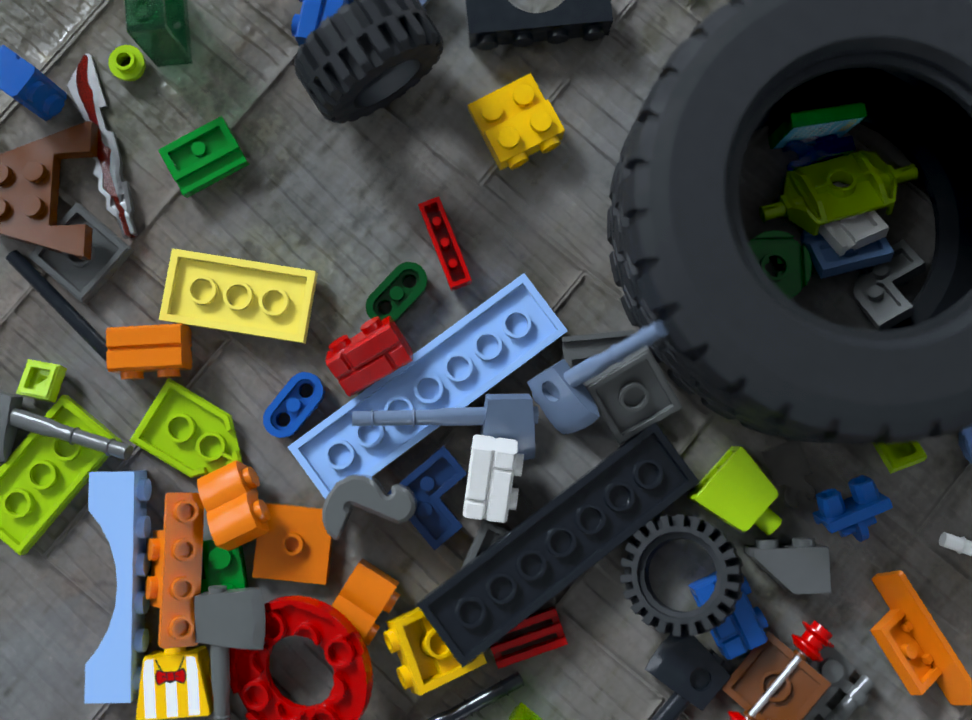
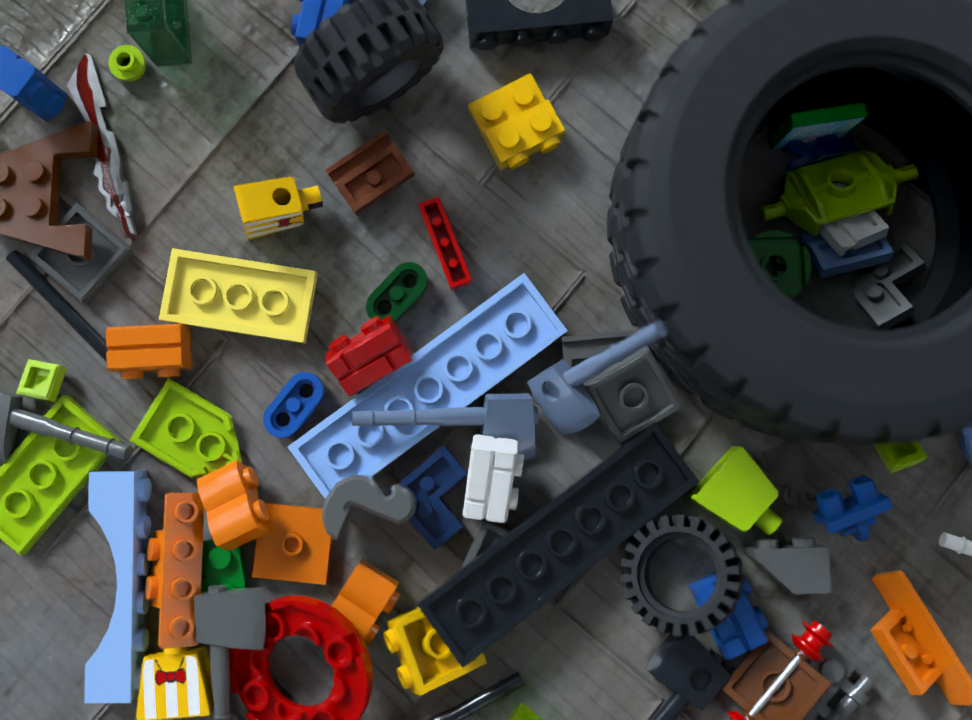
(203, 157): green plate -> none
(262, 210): none -> yellow torso
(370, 172): none -> copper plate
(531, 651): red tile -> none

